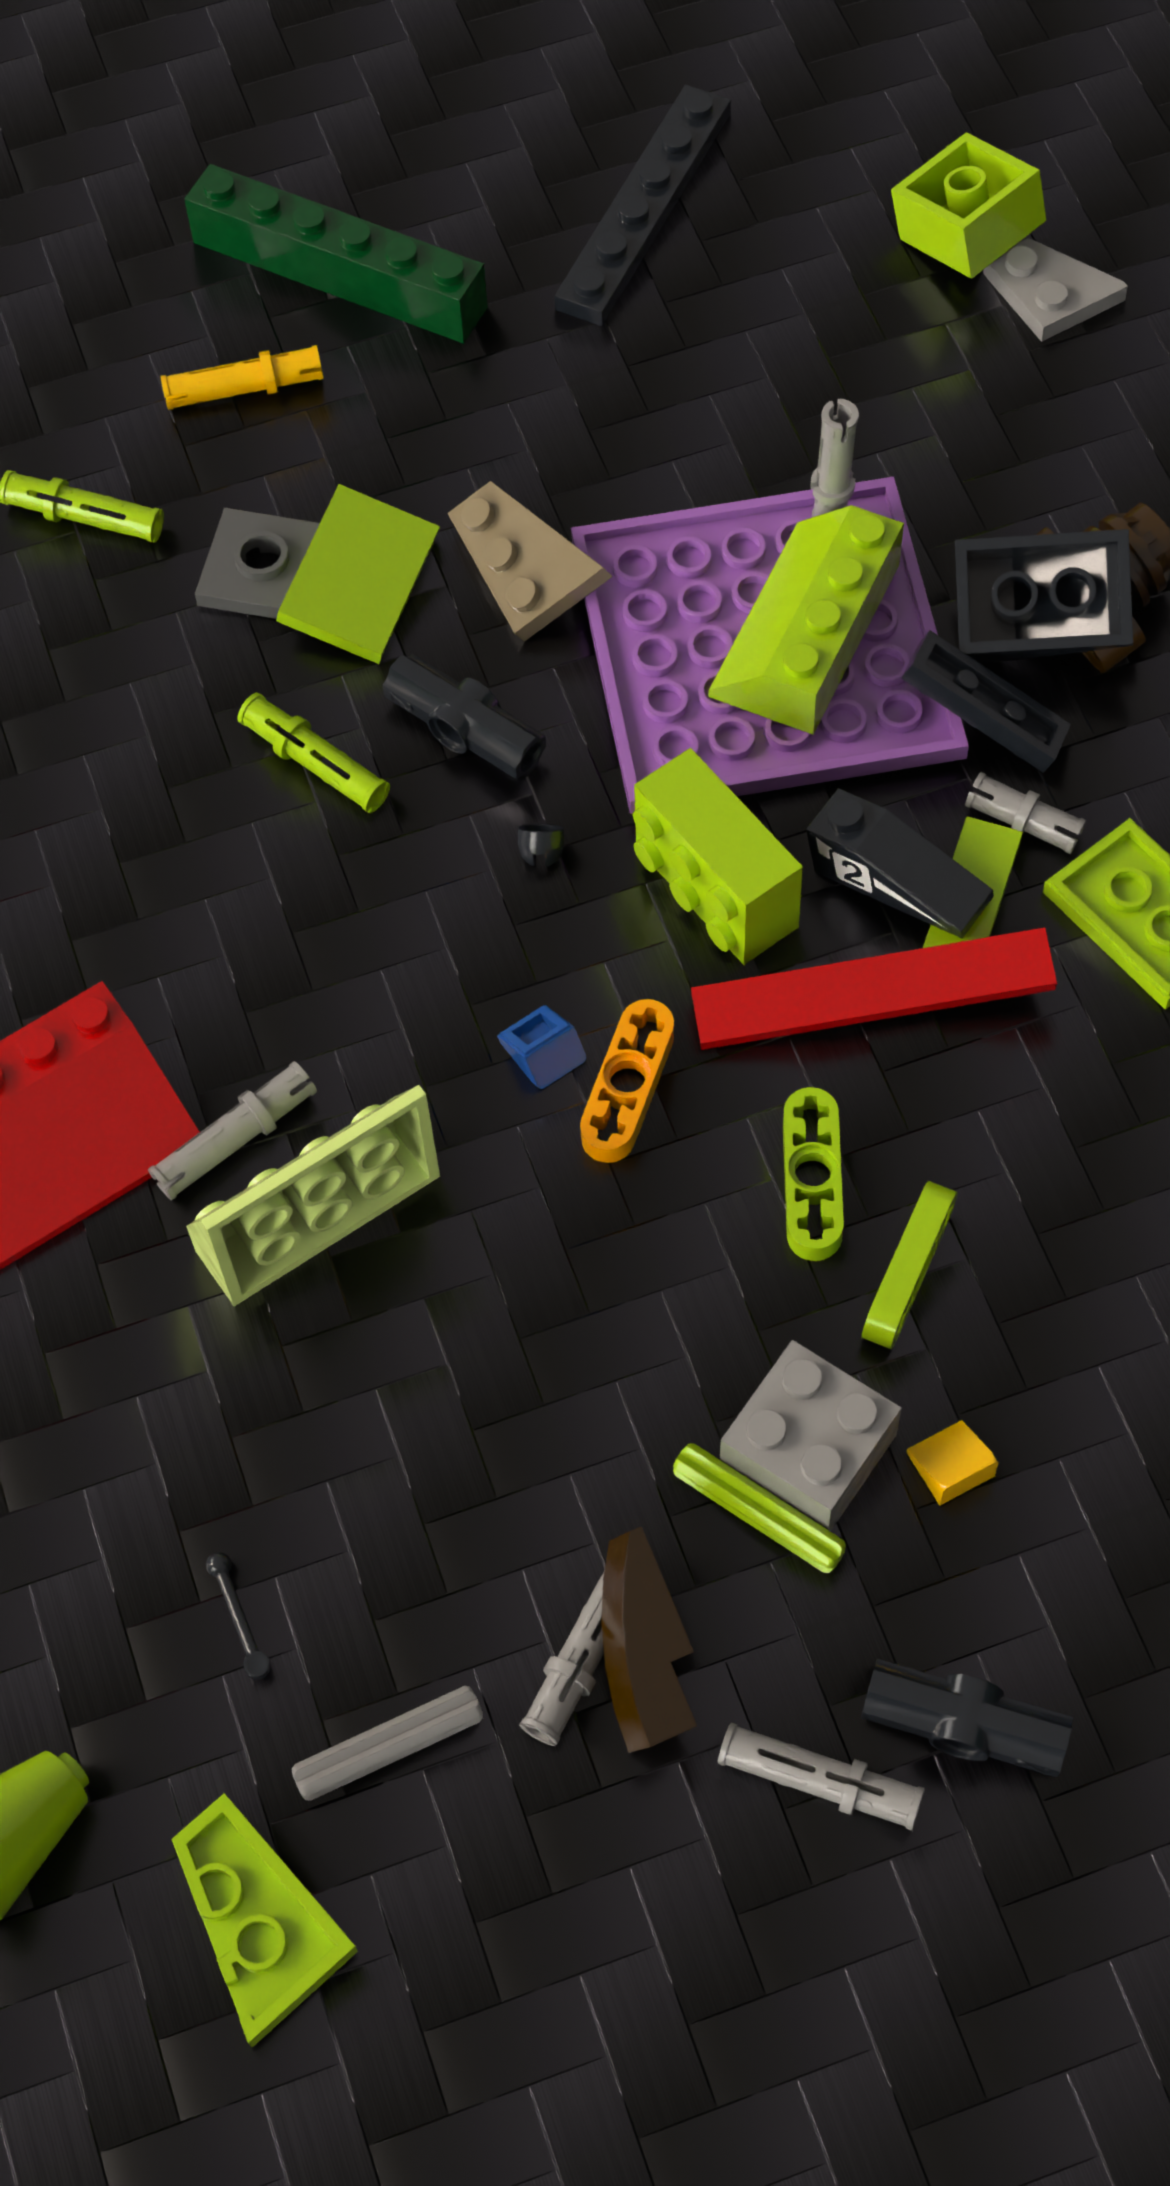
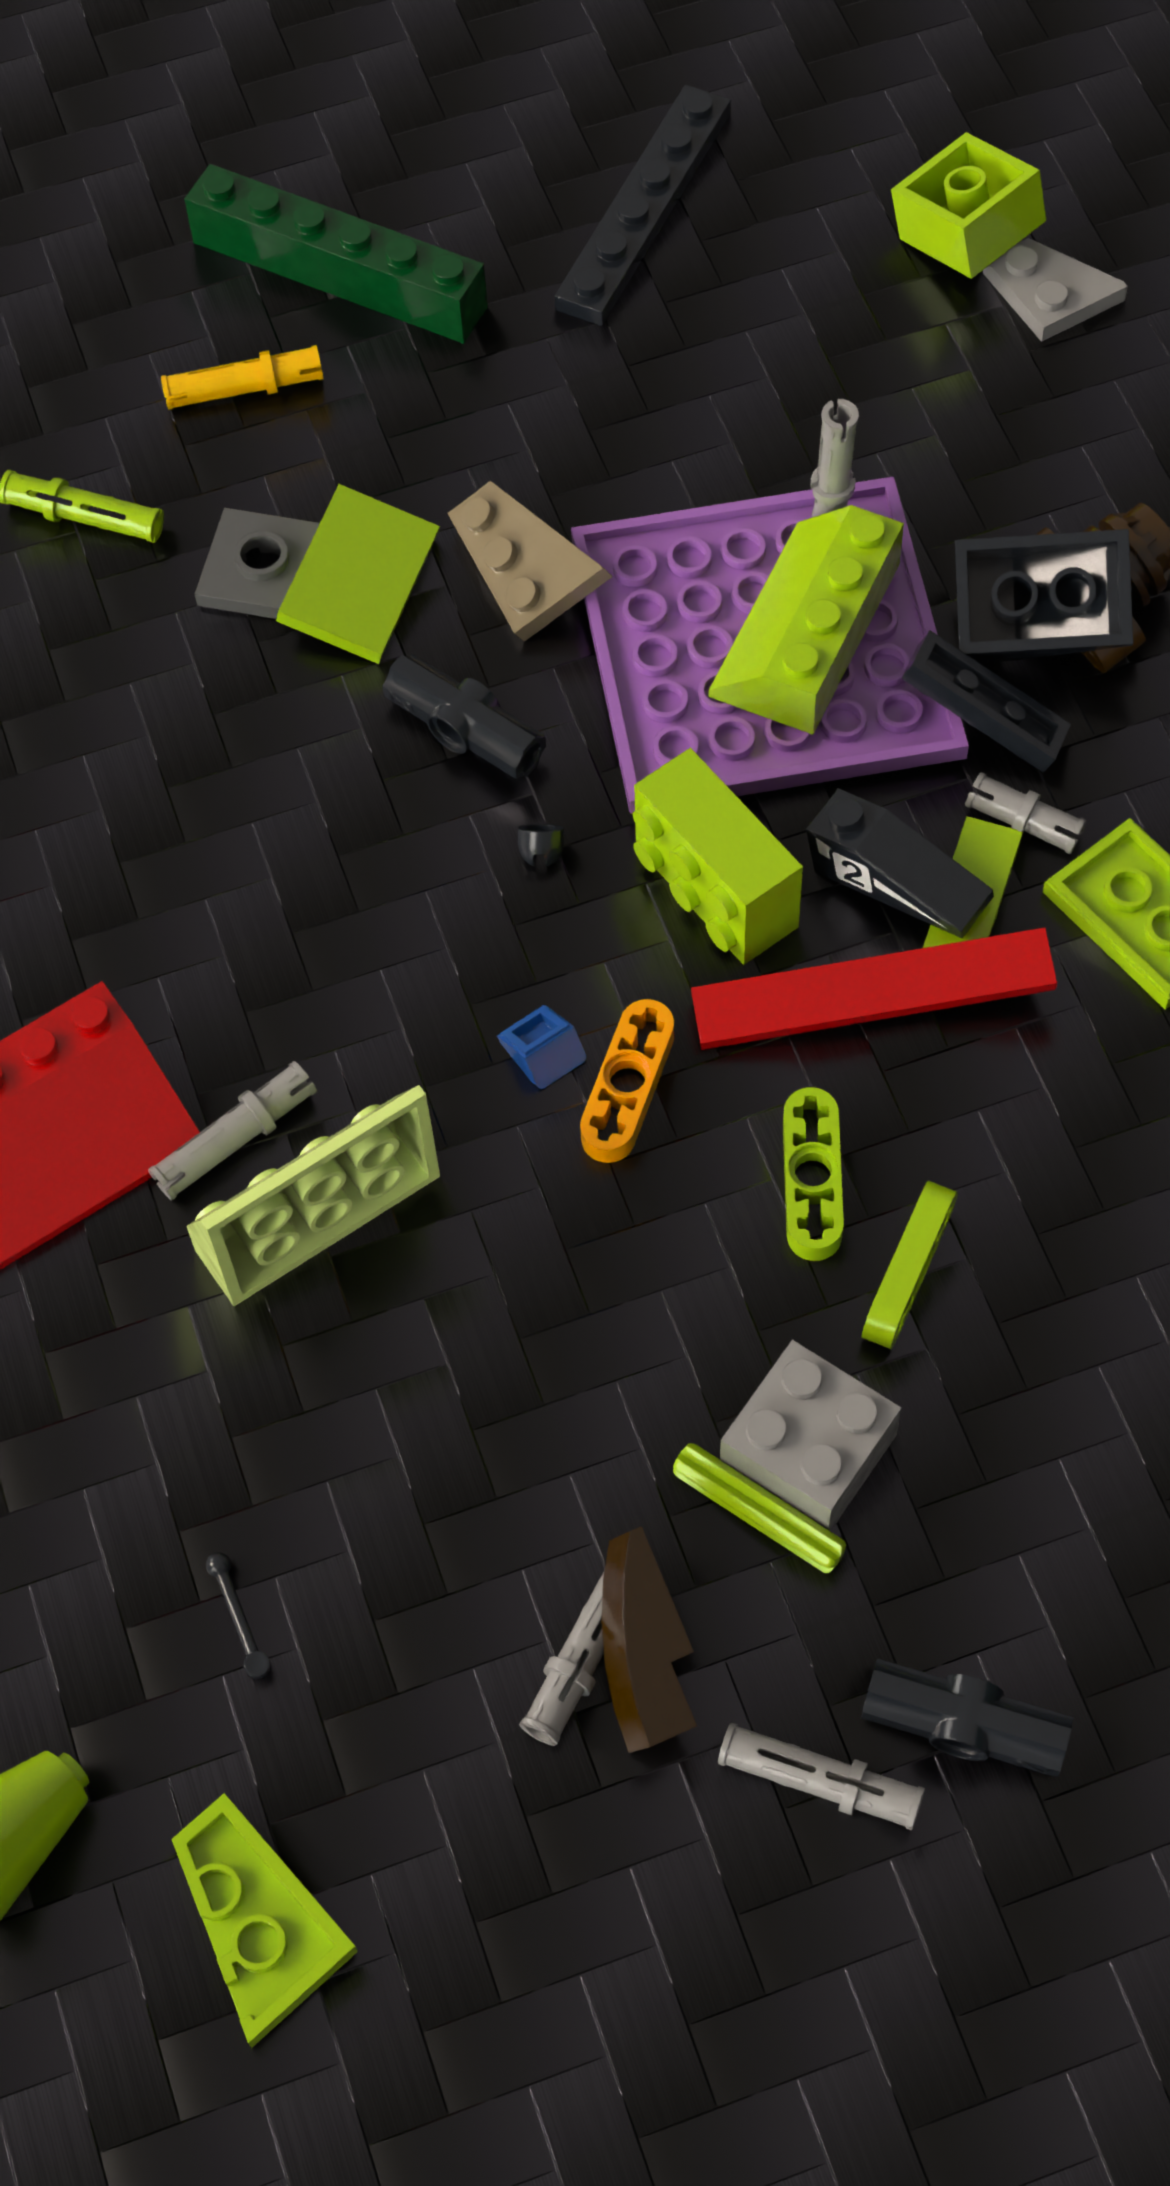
(266, 718): lime pin -> none
(387, 1743): light grey axle -> none
(953, 1461): yellow slope -> none

